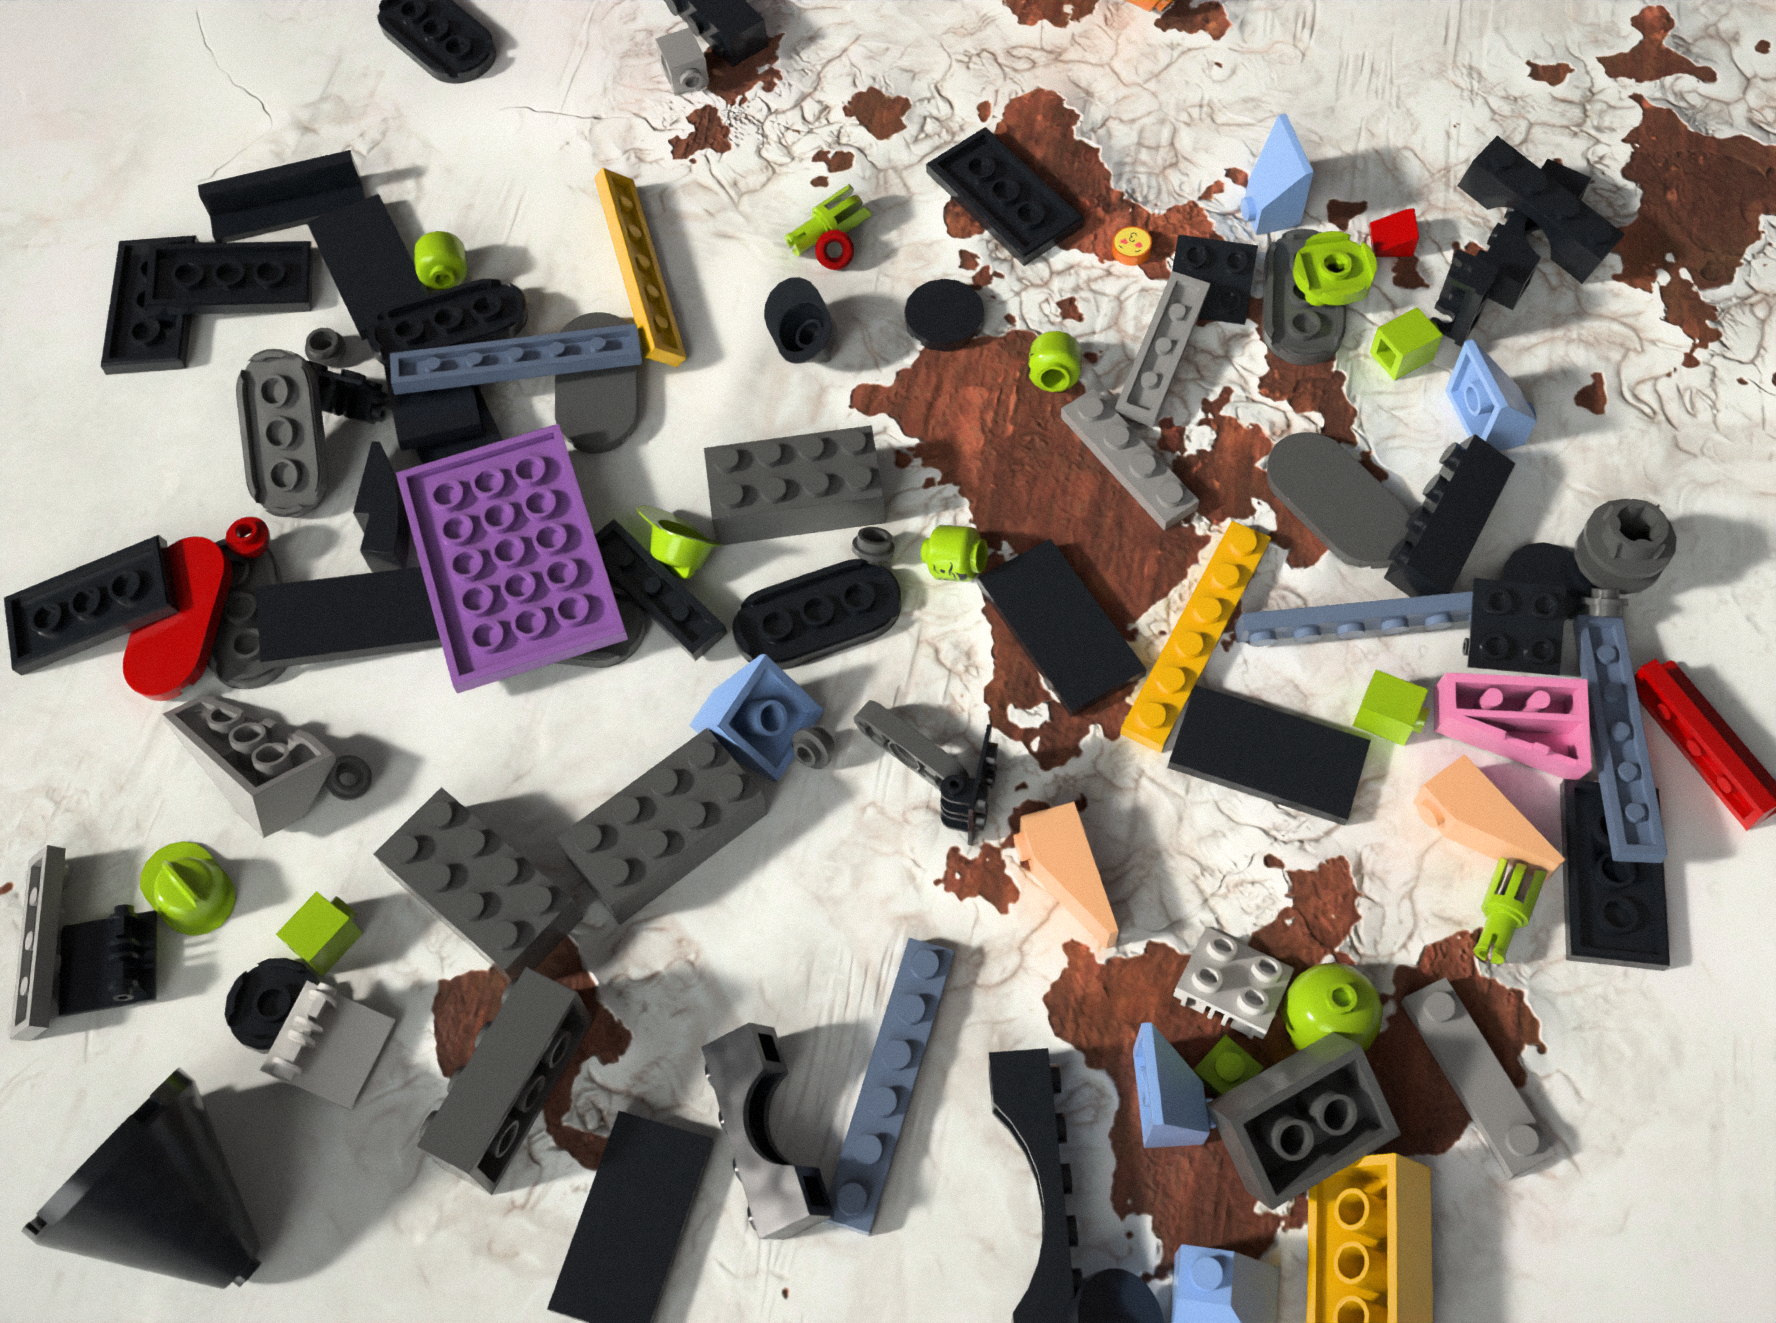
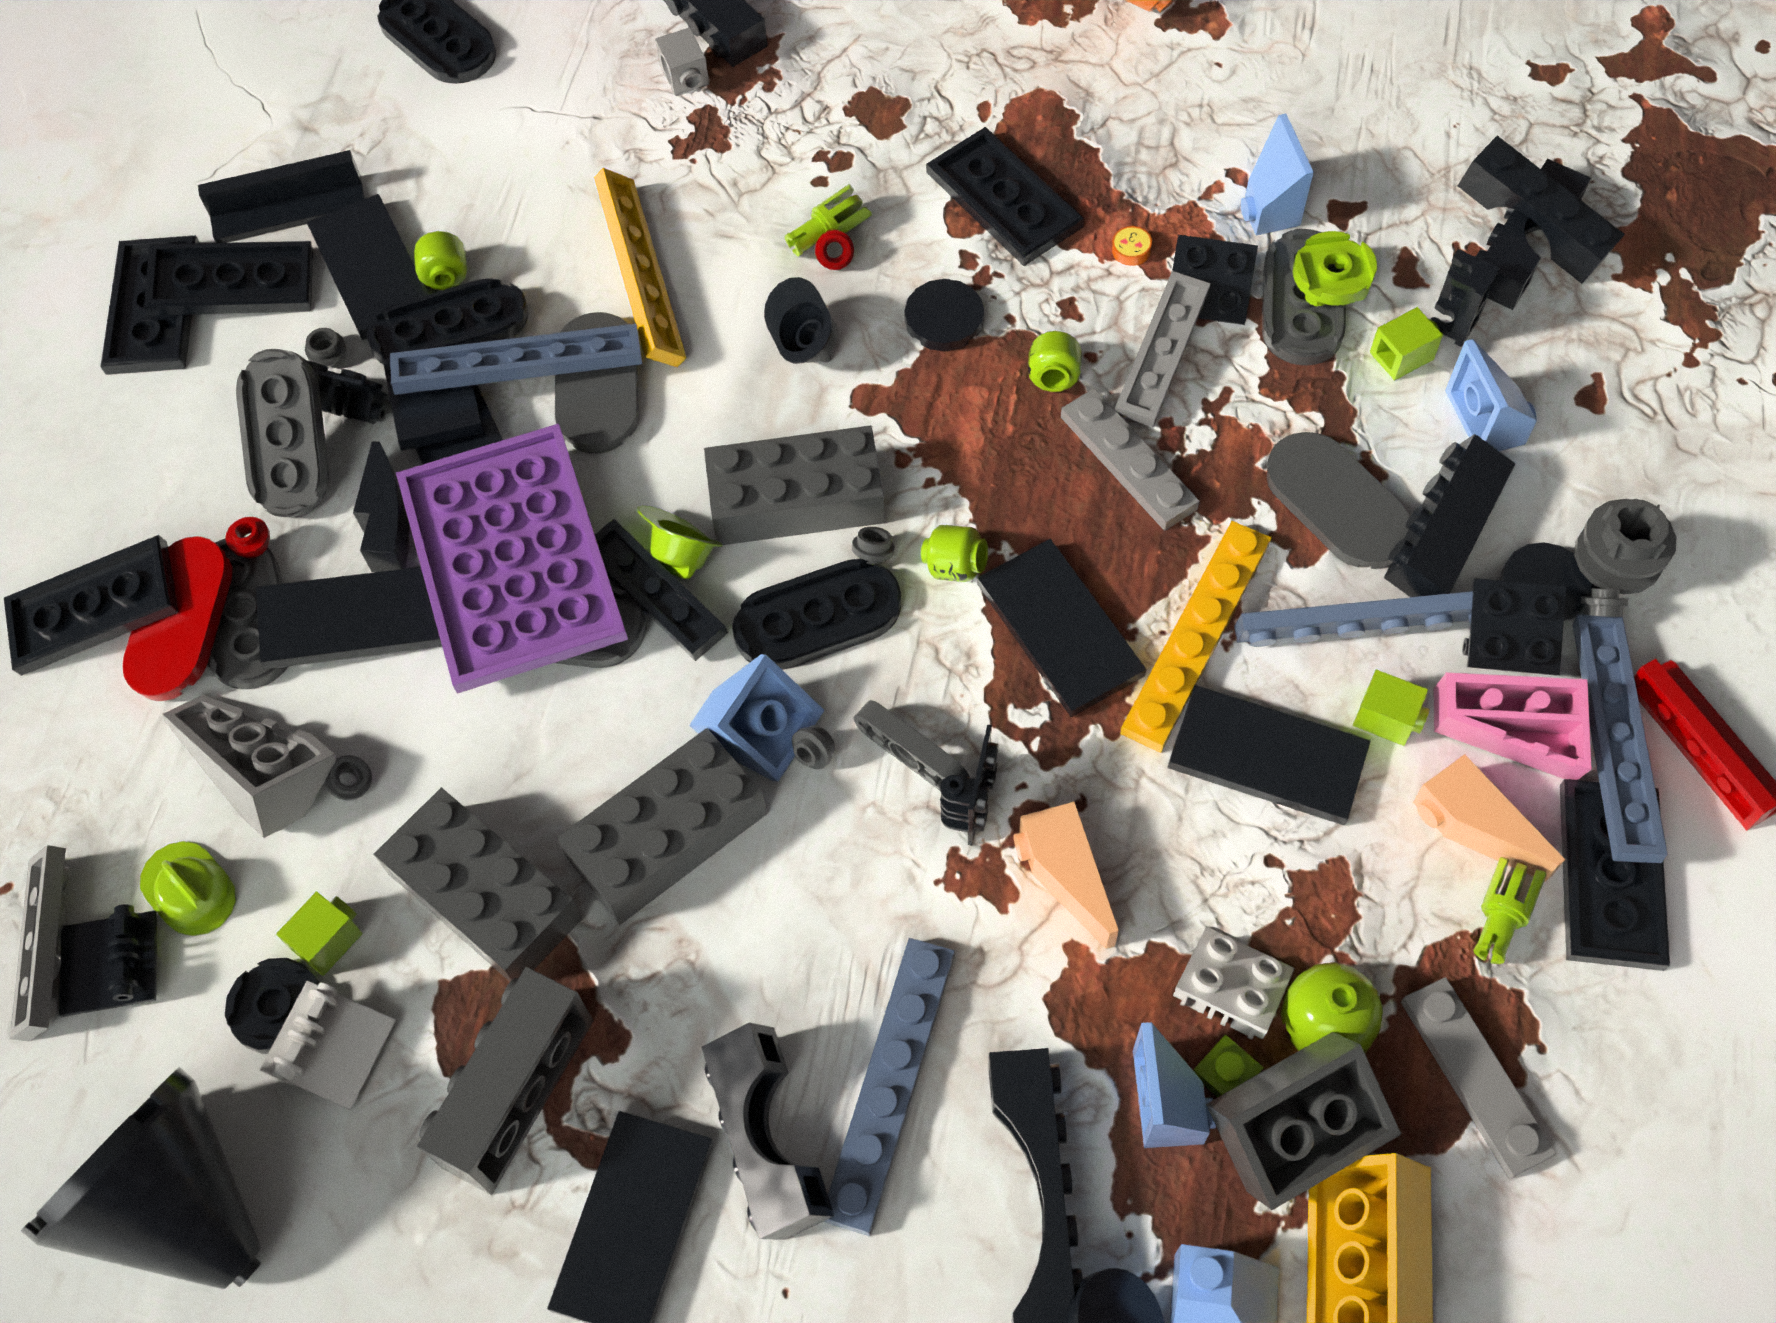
(1395, 234): red slope -> none

